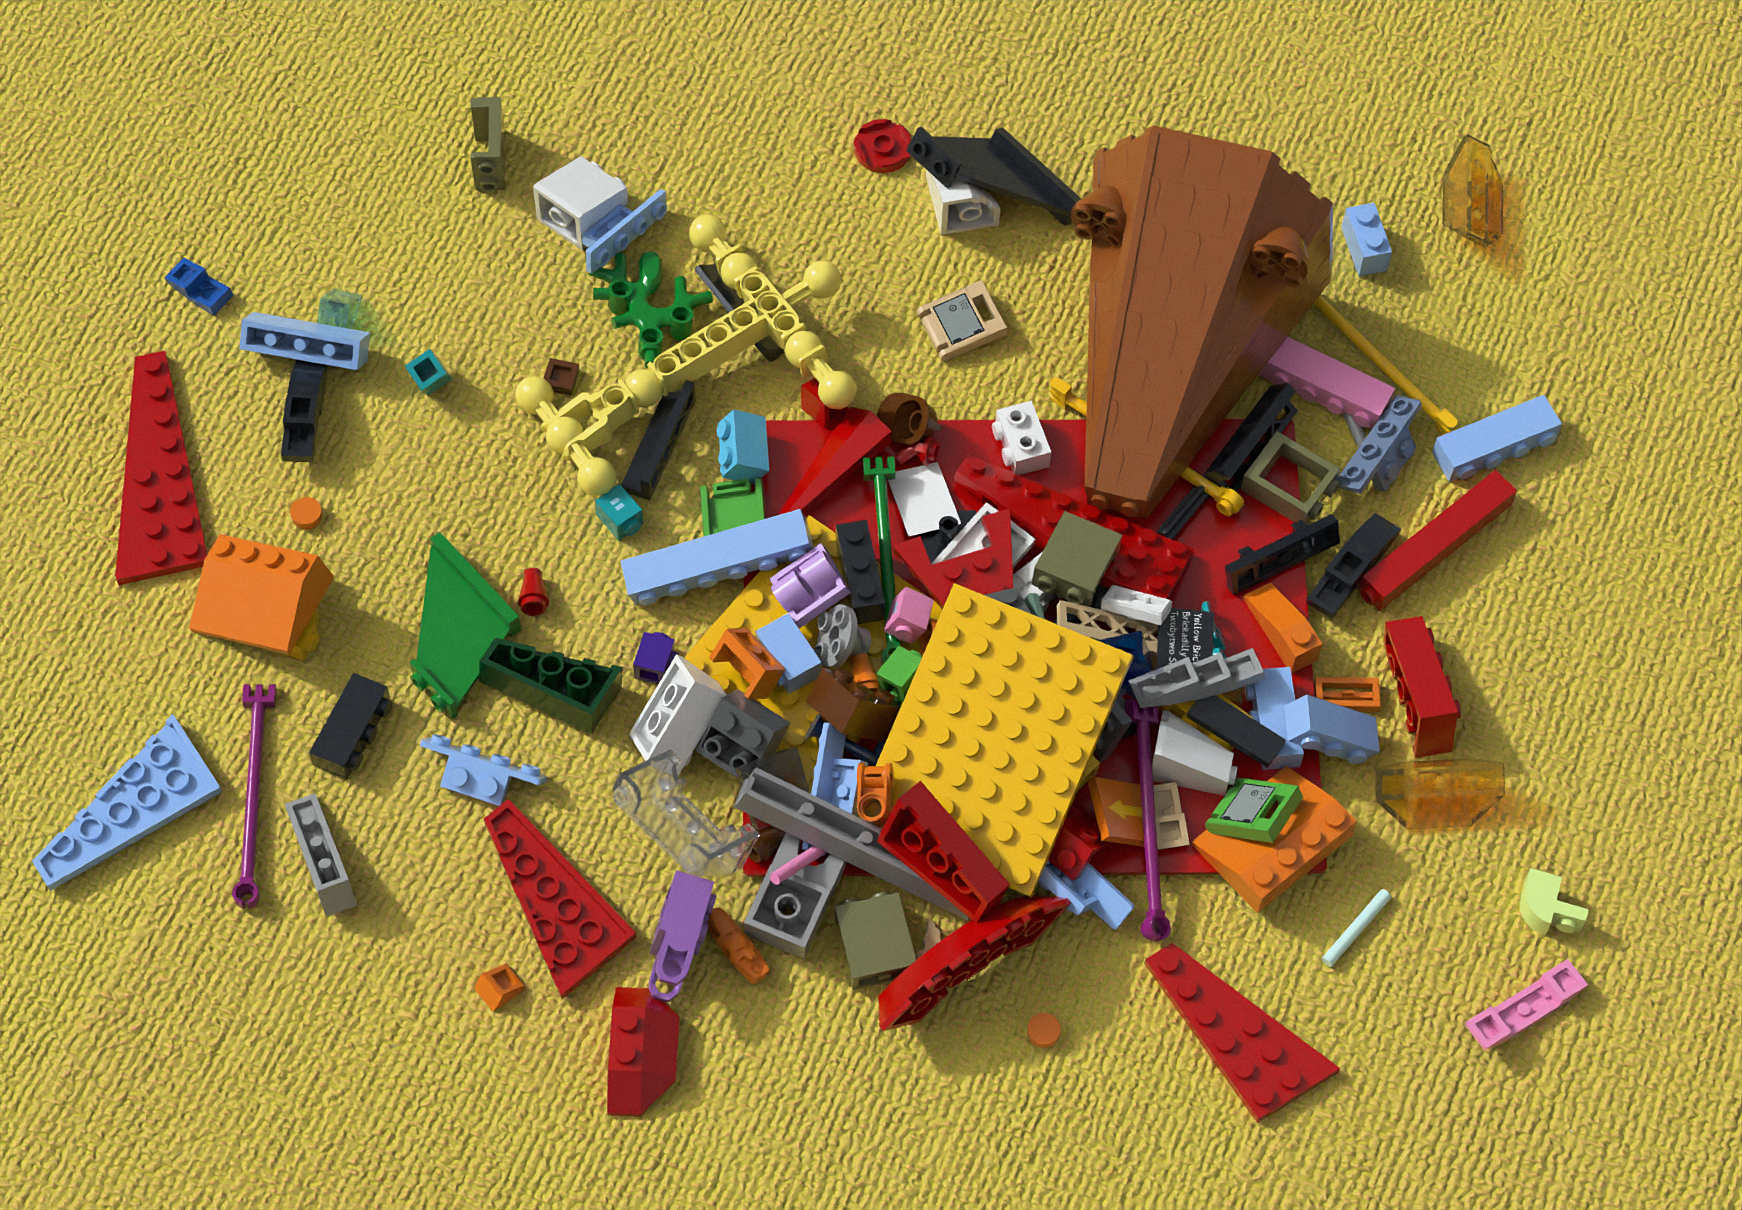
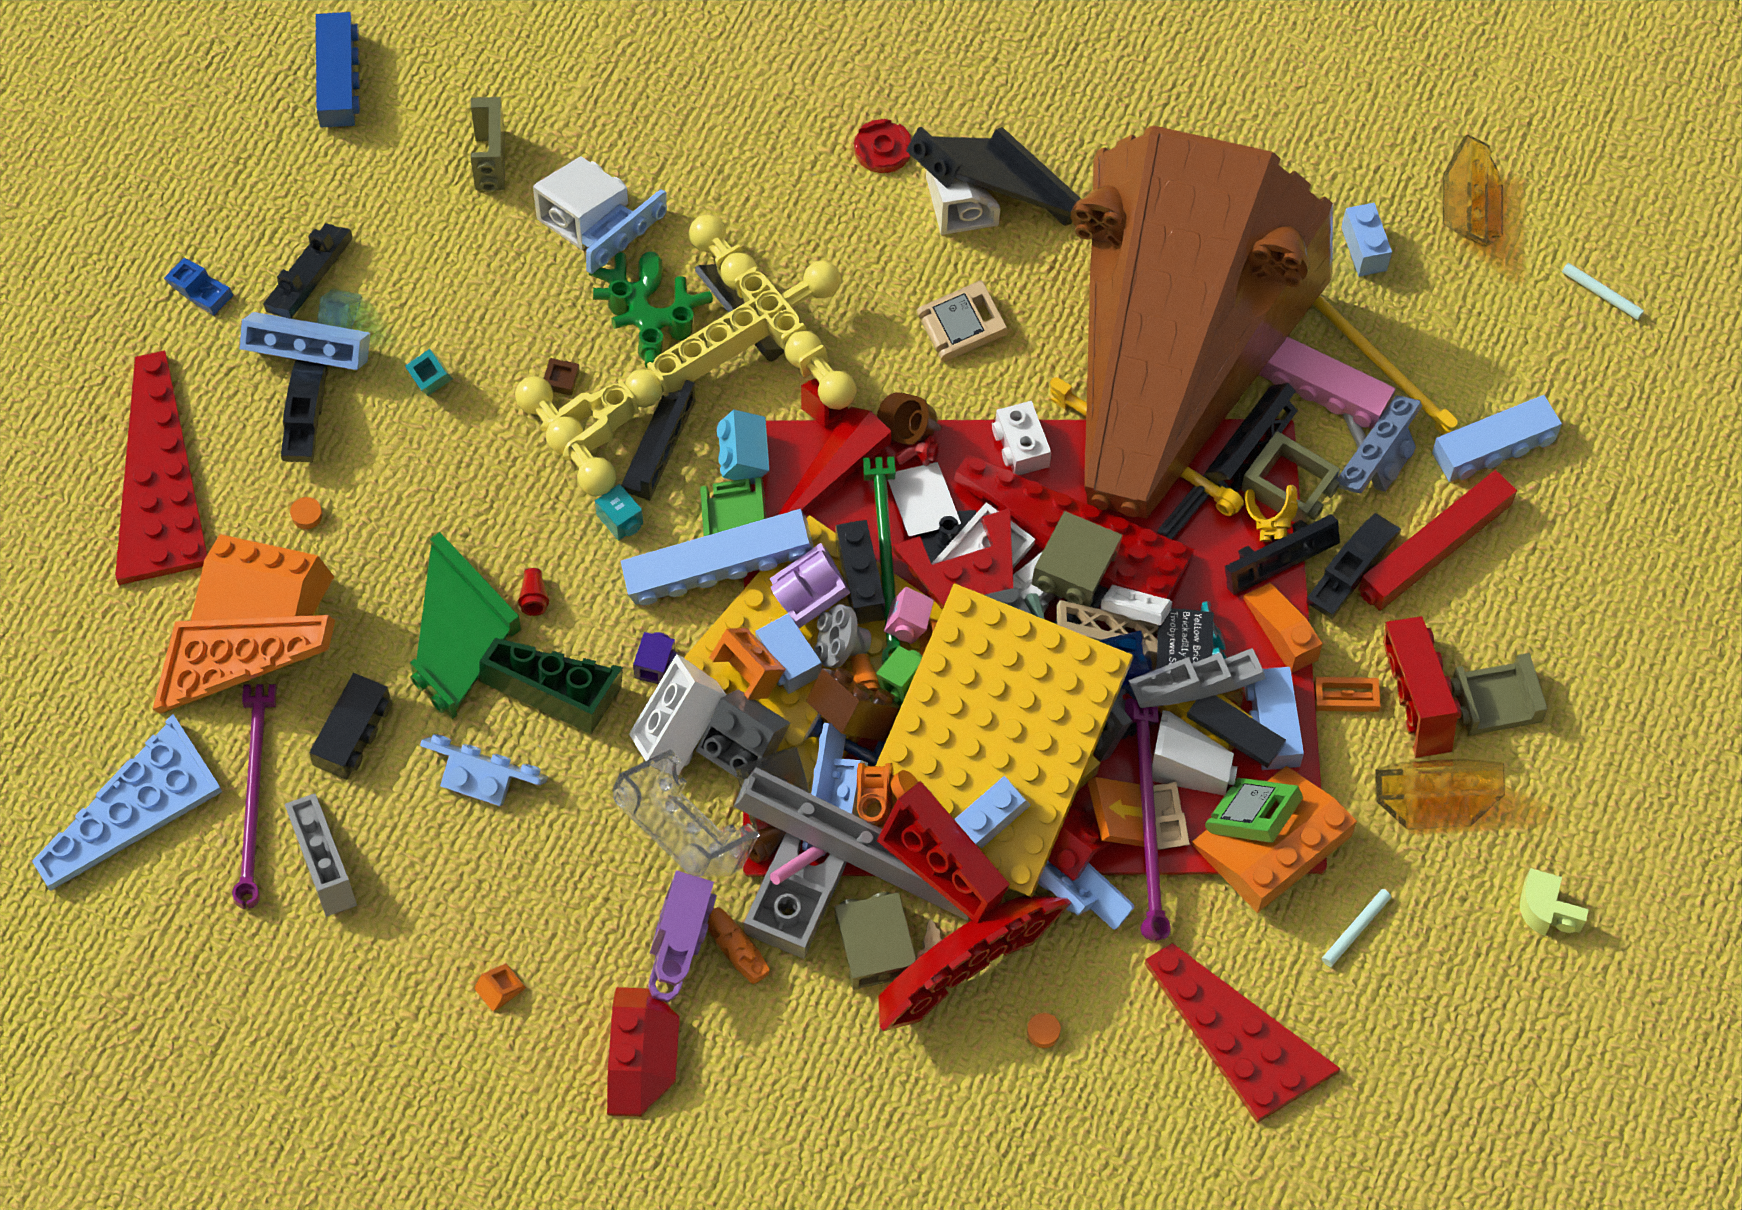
(227, 652): none -> orange wing
(308, 270): none -> black hinge
(335, 69): none -> blue brick
(565, 913): red wing -> none
(902, 782): none -> orange tile
(992, 812): none -> light blue brick
(1275, 526): none -> yellow helmet
(1331, 729): light blue brick -> none
(1499, 696): none -> olive panel
(1527, 1007): bright pink slope -> none
(1603, 291): none -> light aqua bar

